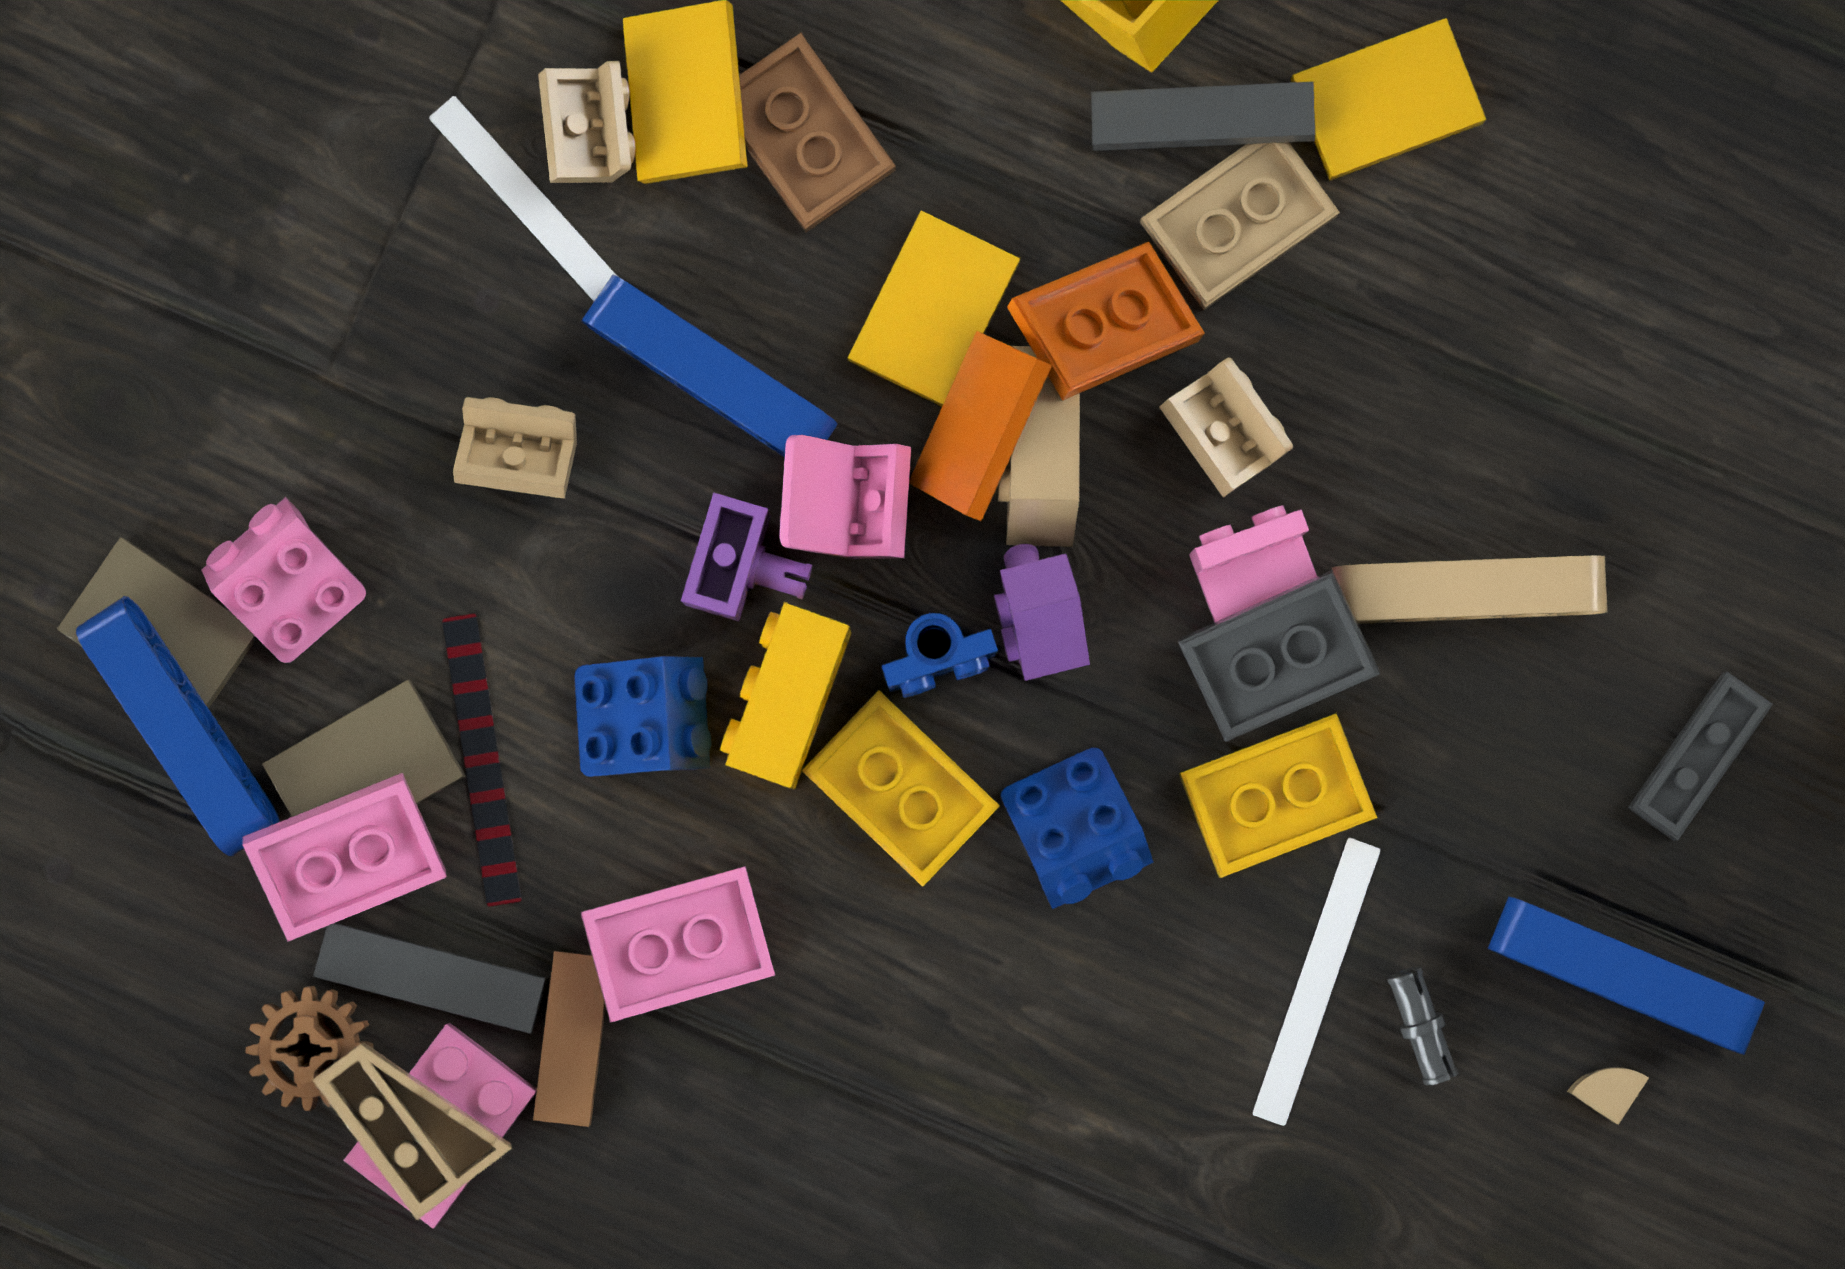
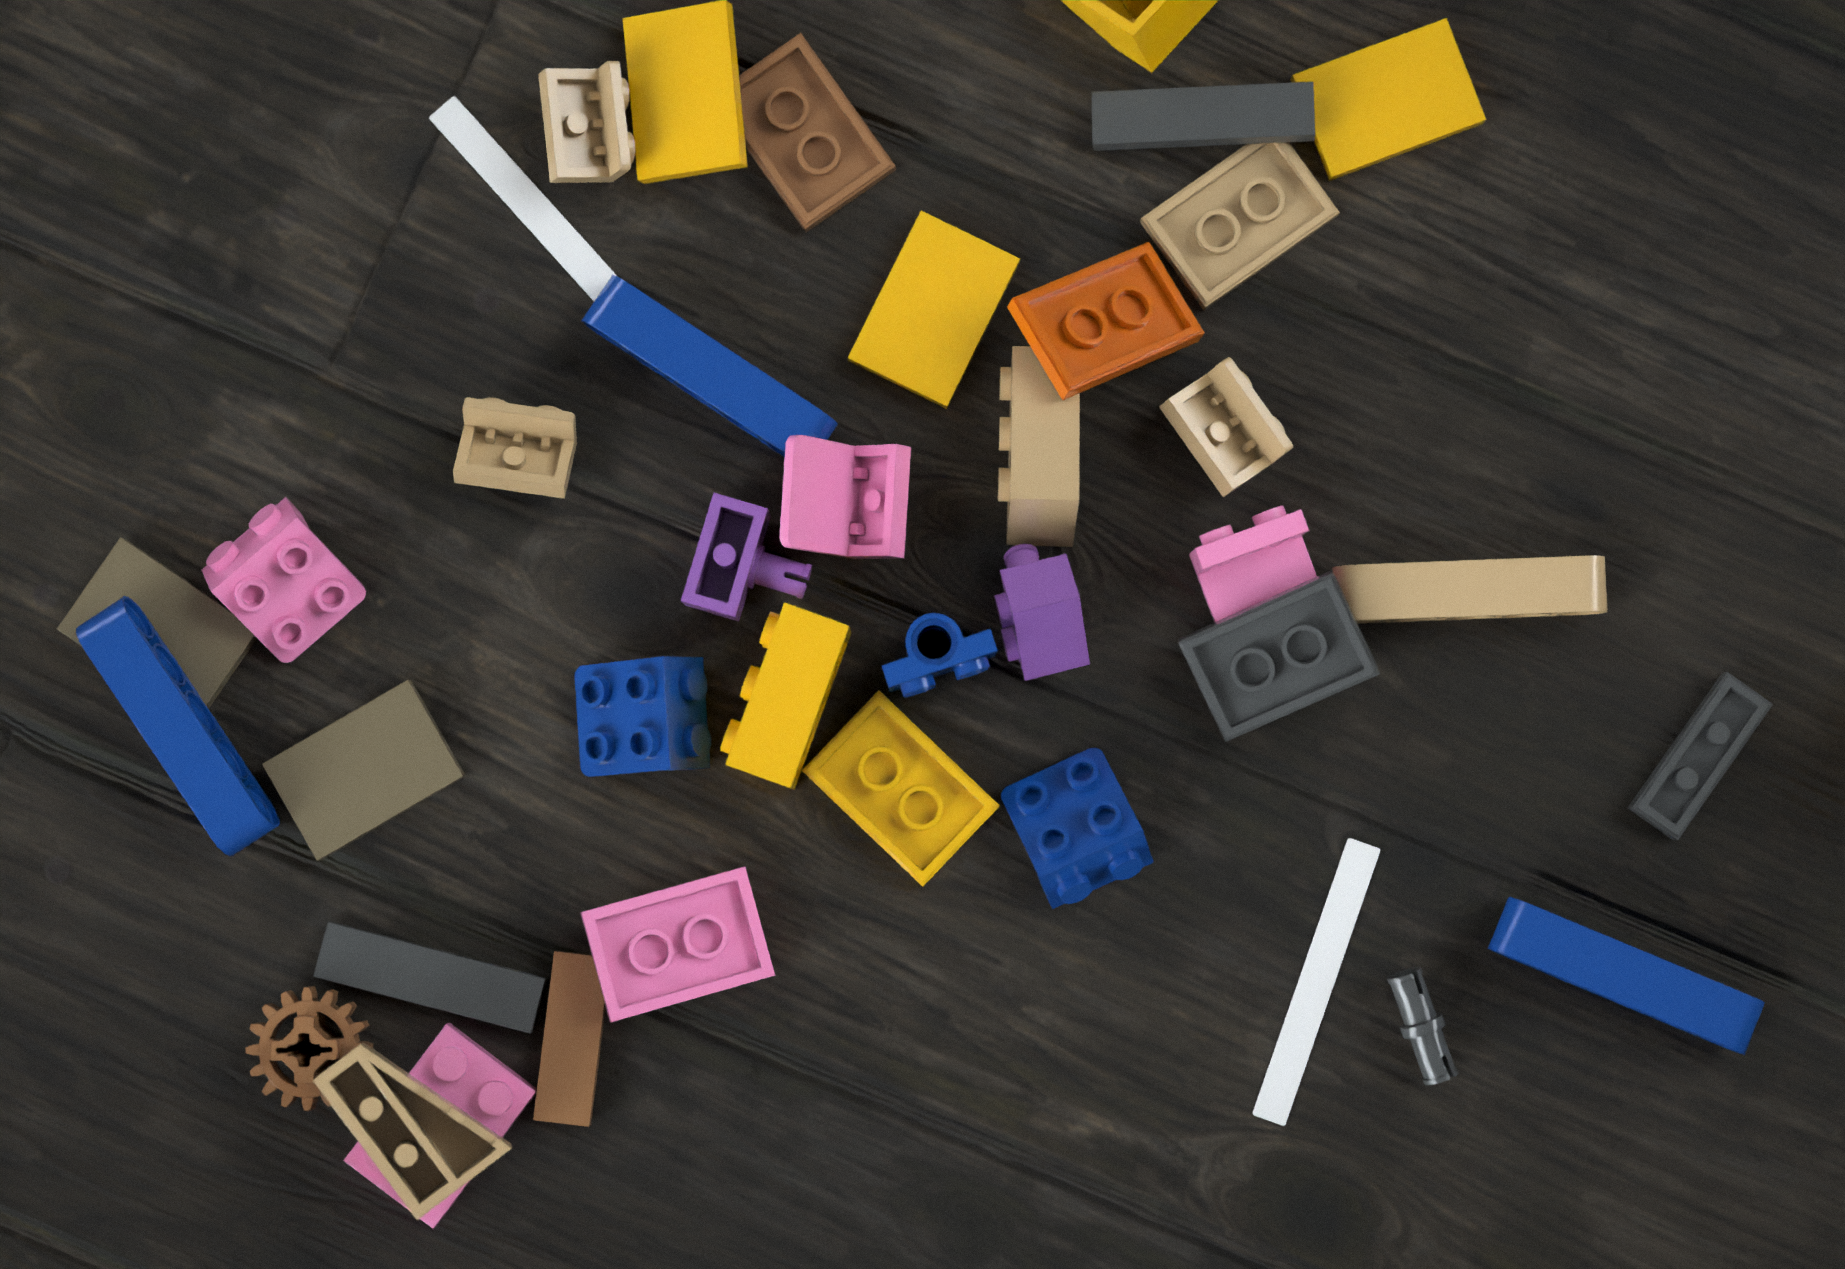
(344, 857): bright pink plate -> none
(481, 760): black sticker -> none
(979, 425): orange tile -> none
(1277, 795): yellow tile -> none
(1609, 1091): tan tile -> none

